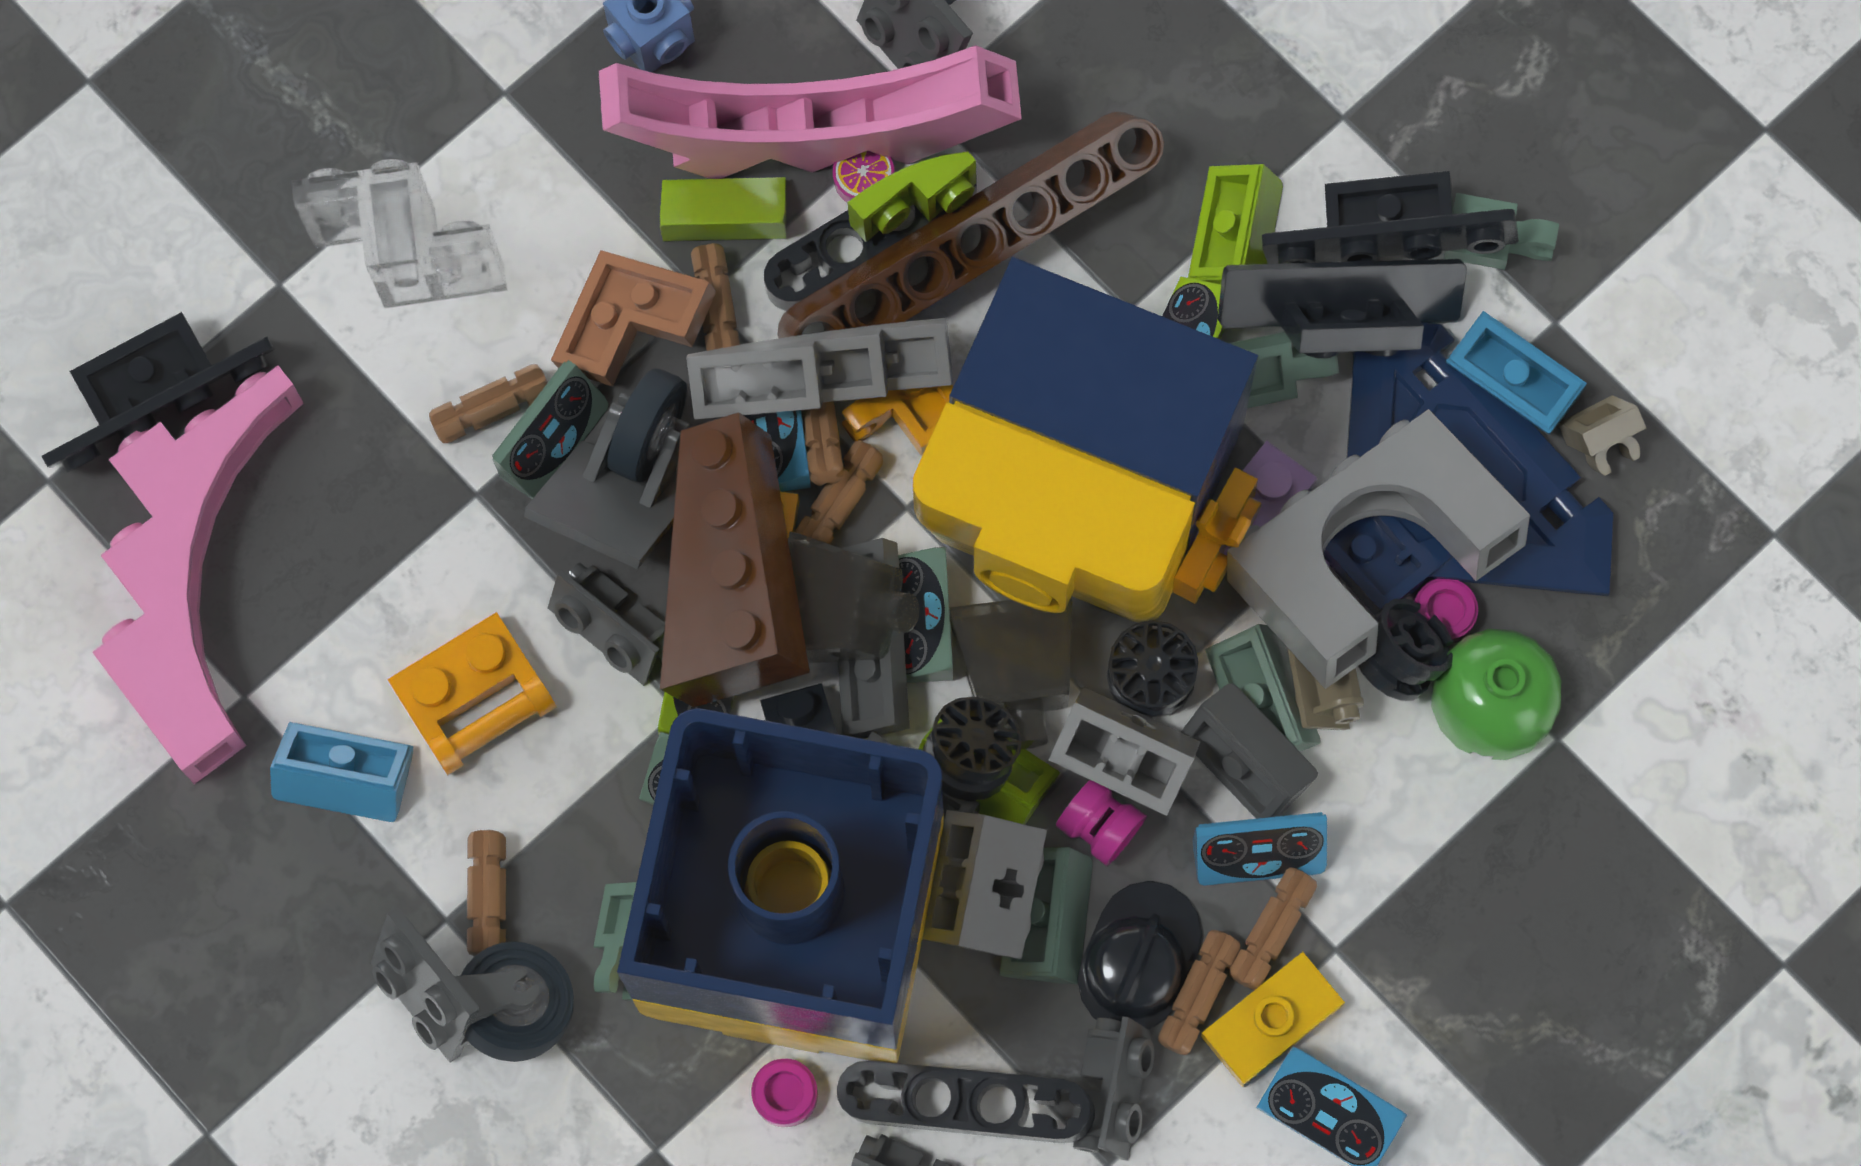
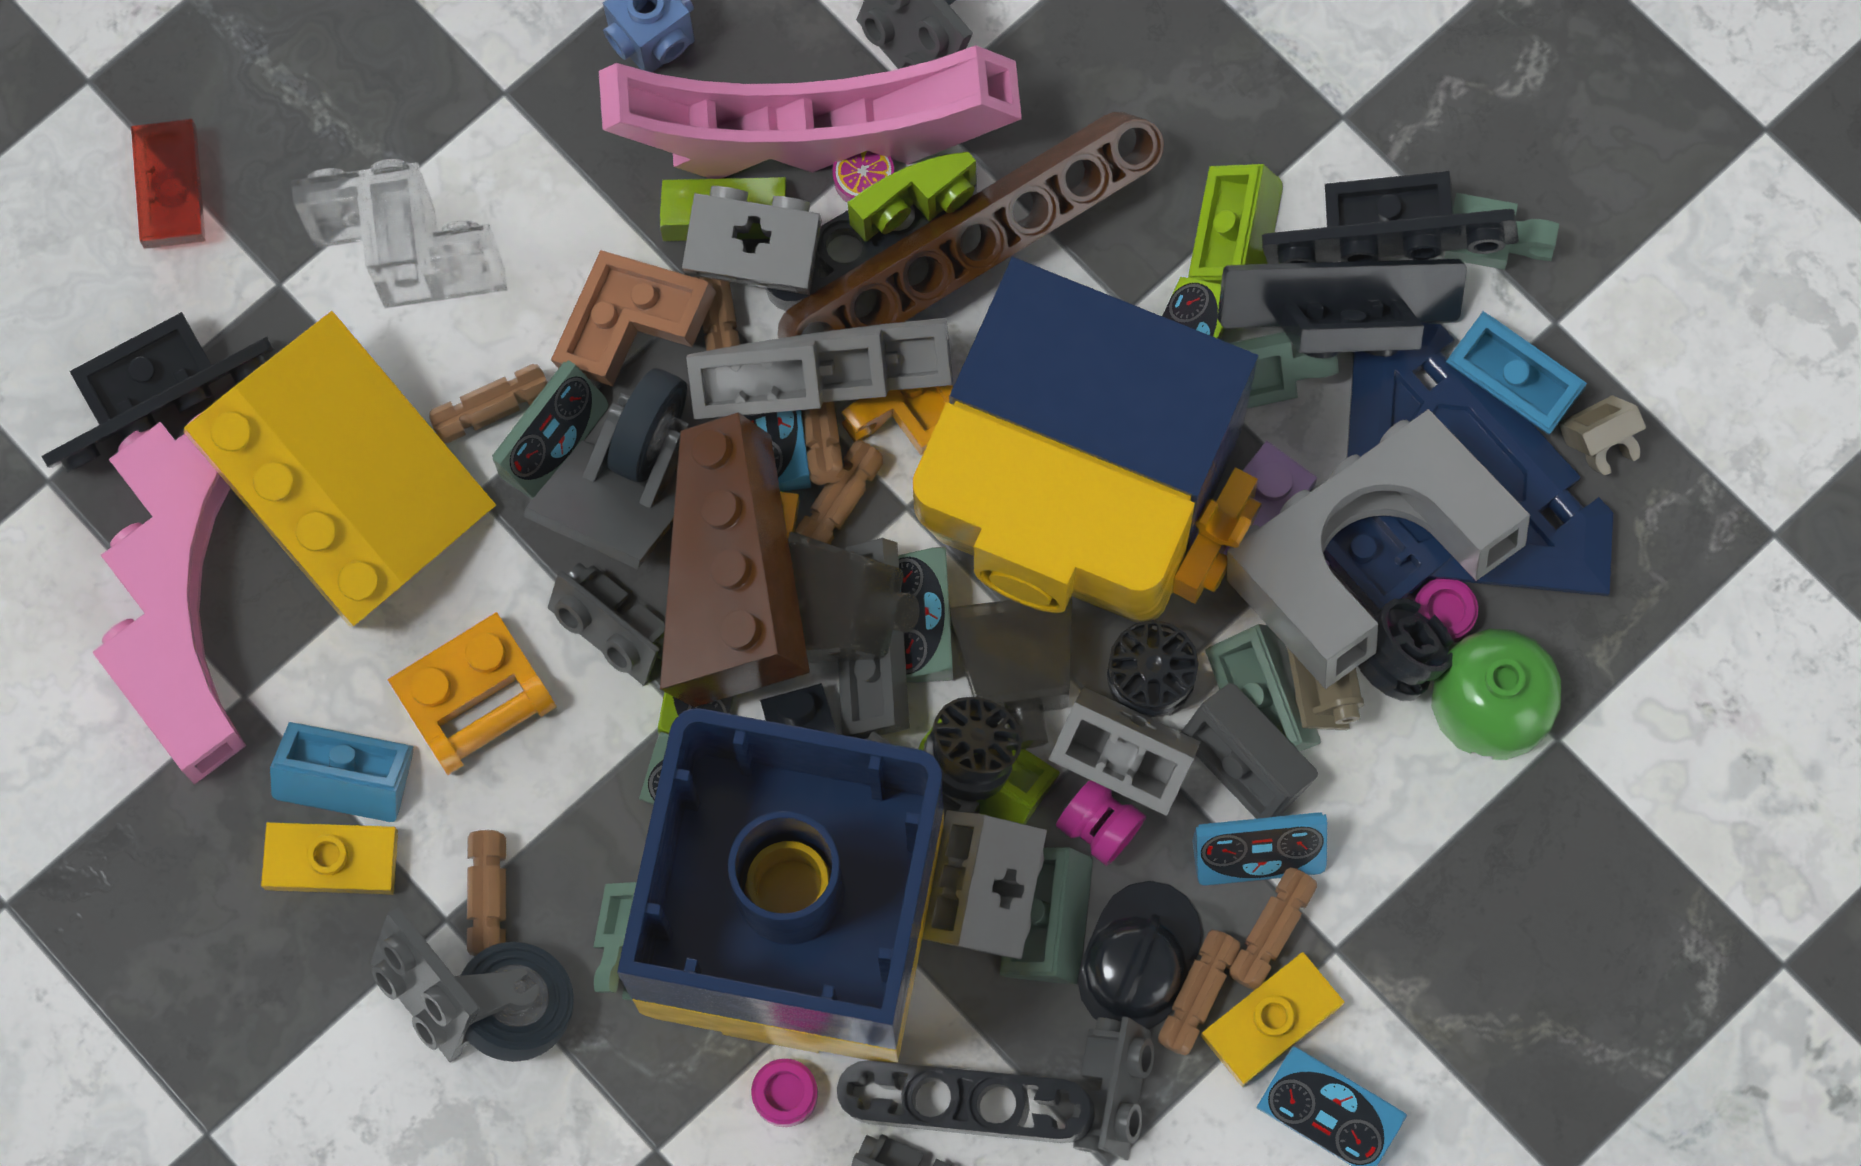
(168, 183): none -> clear red plate
(329, 858): none -> yellow plate
(339, 468): none -> yellow slope
(717, 254): none -> light grey brick

